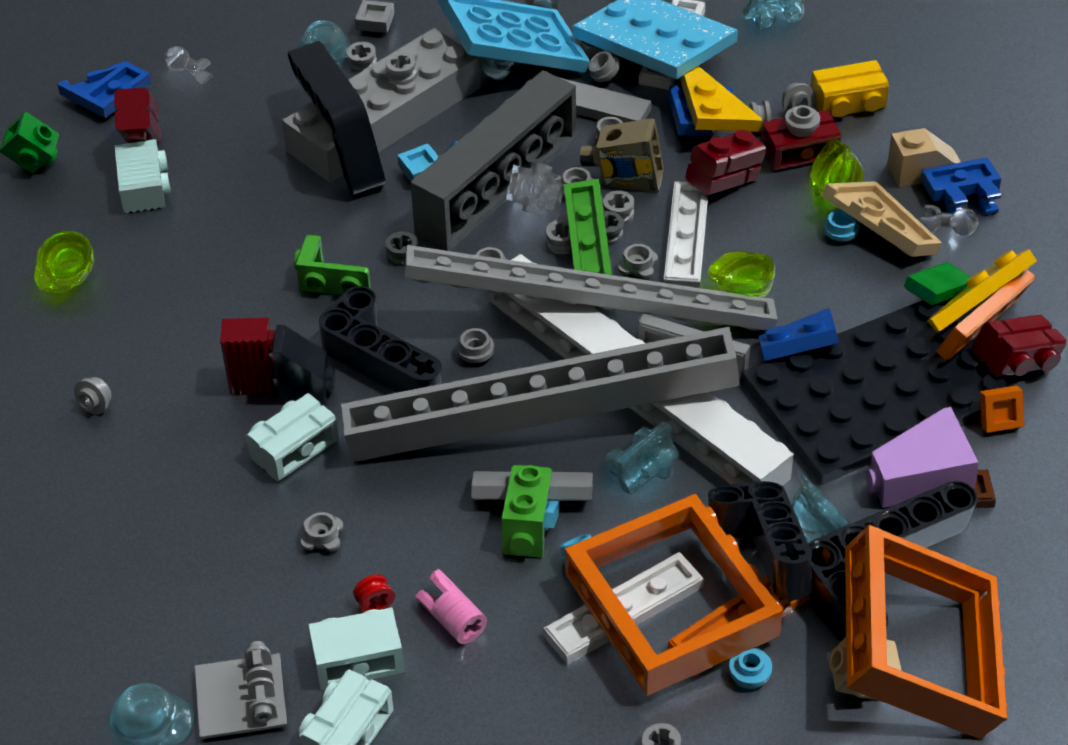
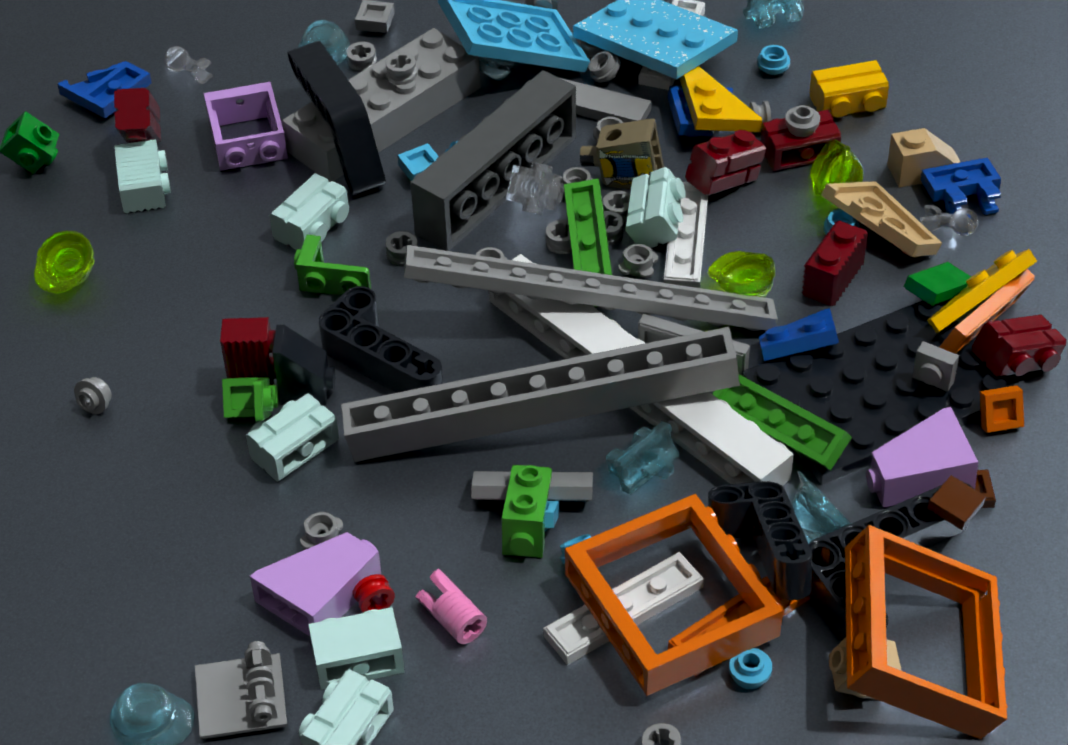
(249, 397): none -> bright green bracket
(256, 104): none -> lavender window
(309, 211): none -> light aqua brick
(316, 580): none -> lavender slope
(475, 346): light grey plate -> none
(655, 208): none -> light aqua brick
(773, 59): none -> medium azure plate
(787, 422): none -> bright green plate
(796, 91): light grey plate -> none
(834, 263): none -> dark red brick
(935, 366): none -> light grey plate
(956, 502): none -> reddish brown tile

